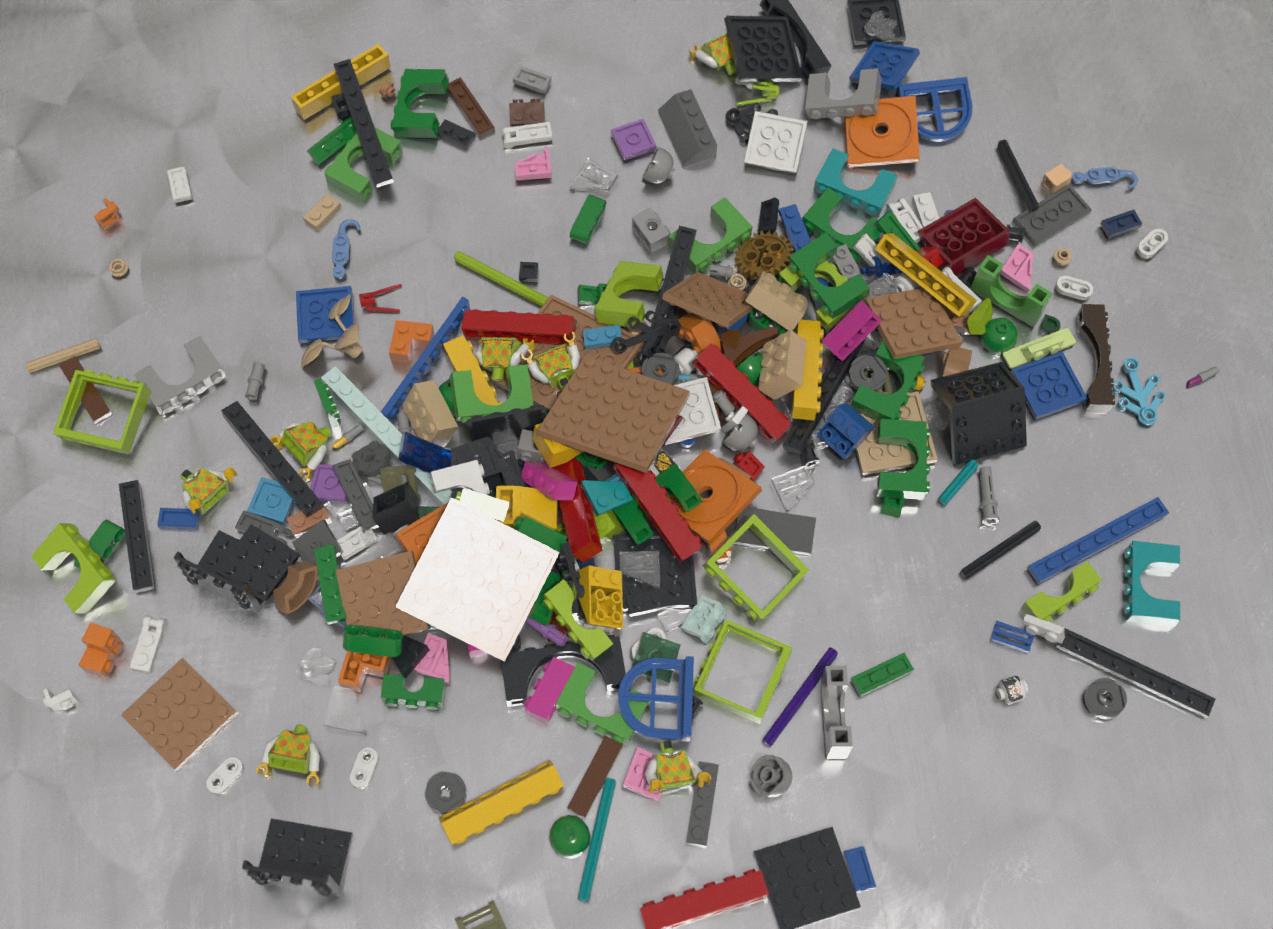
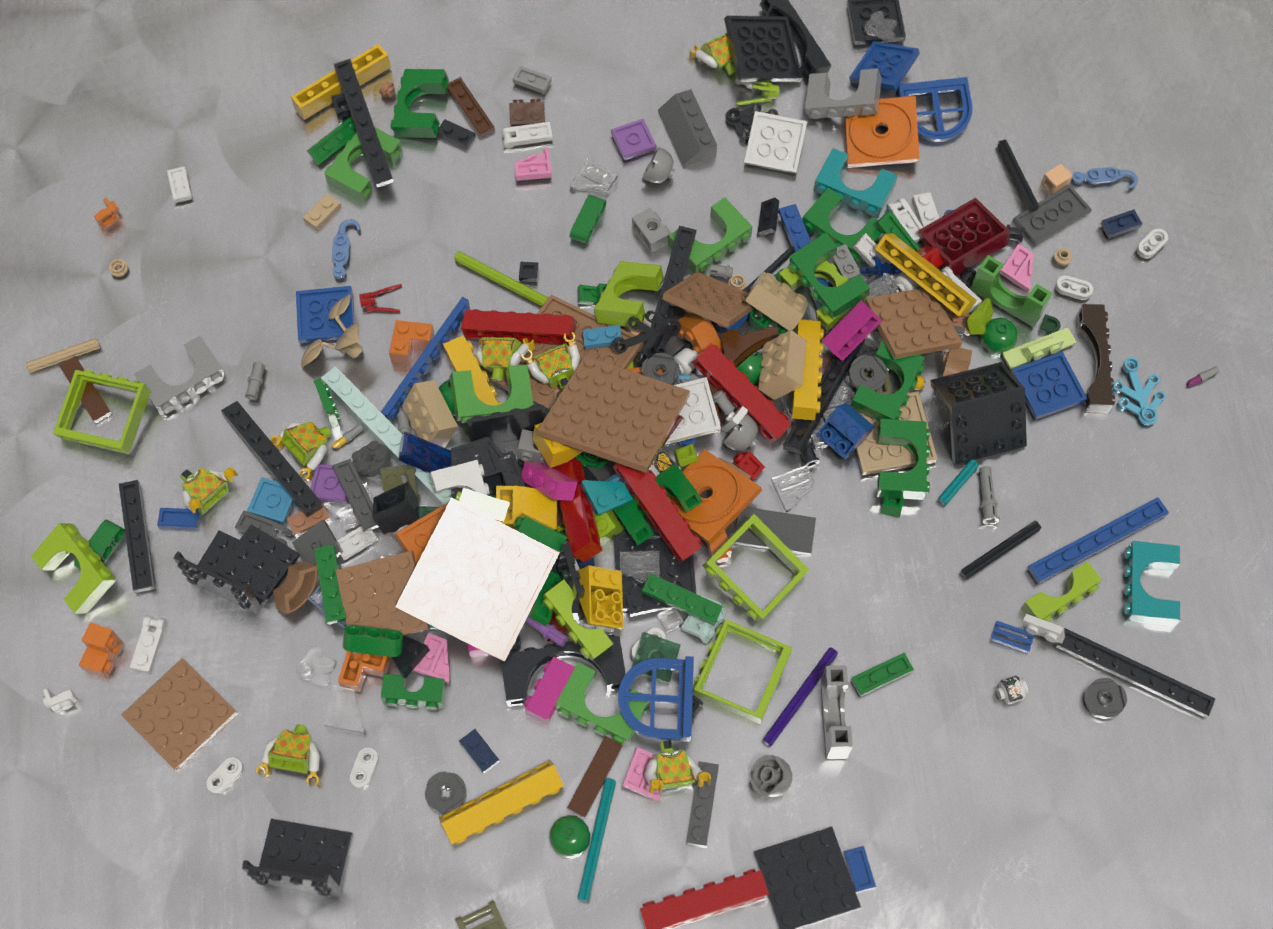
(479, 751): none -> dark blue plate
(682, 599): none -> green plate
(686, 455): none -> lime tile
(763, 253): pearl gold gear -> none

